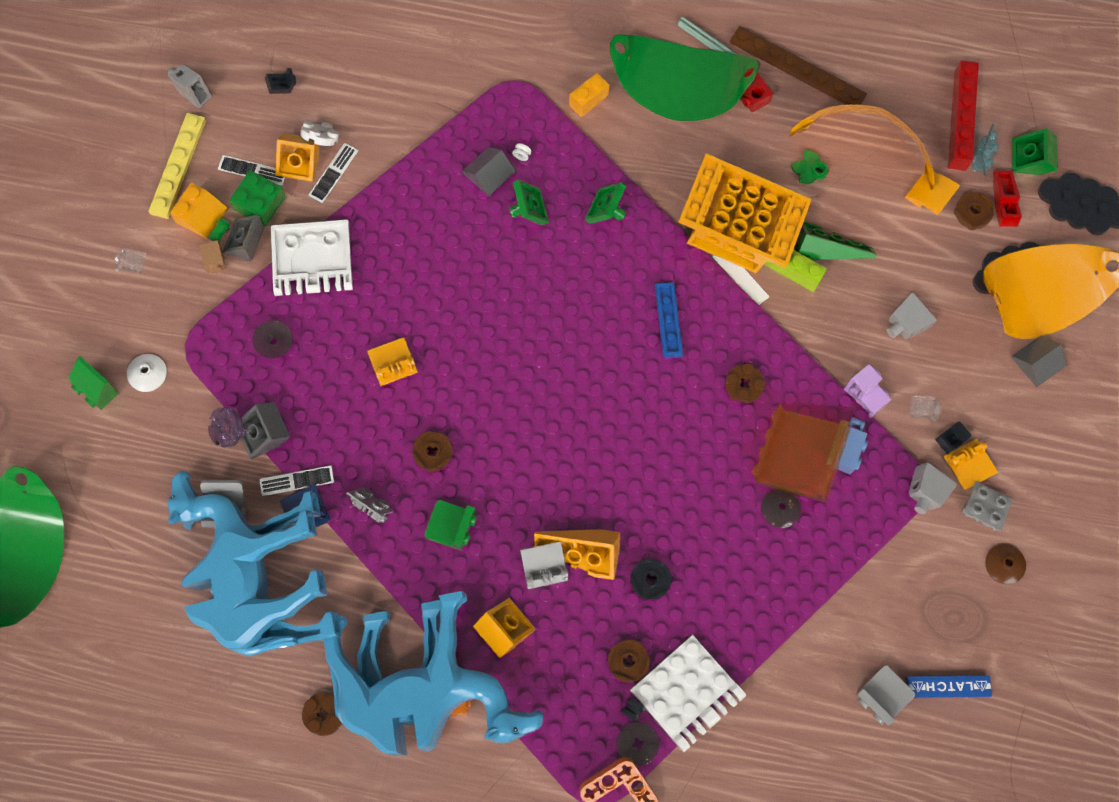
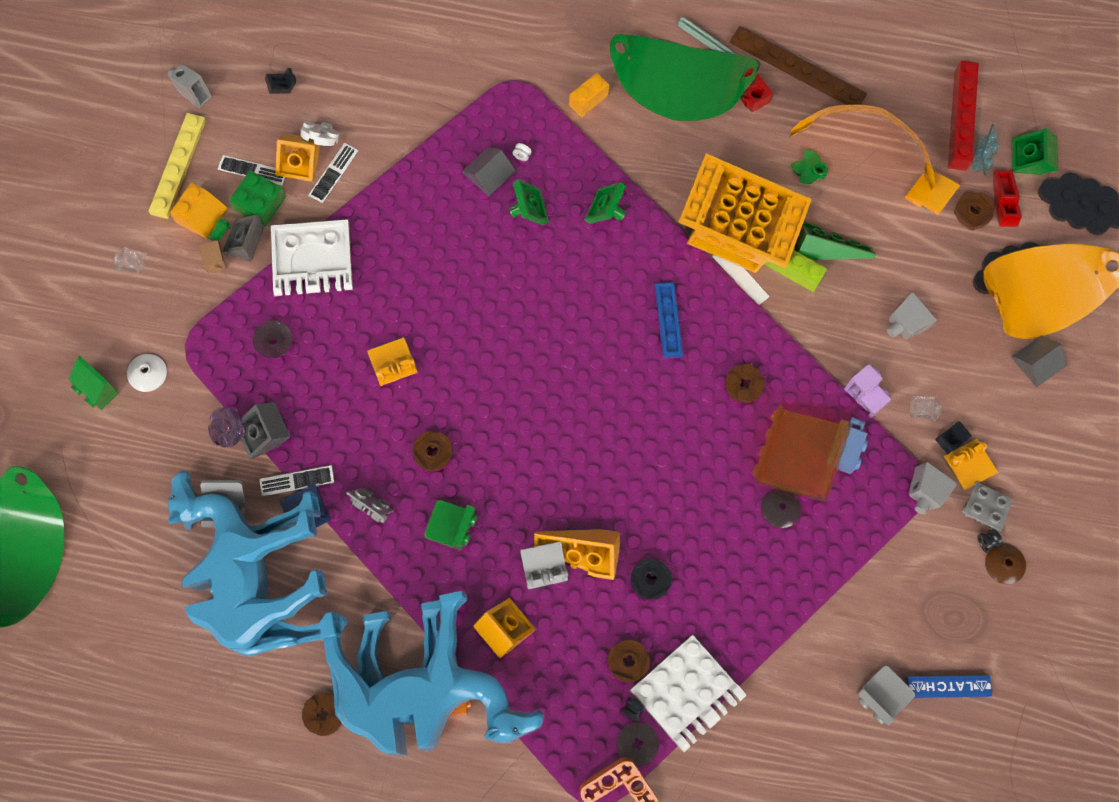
(990, 540): none -> black wheel

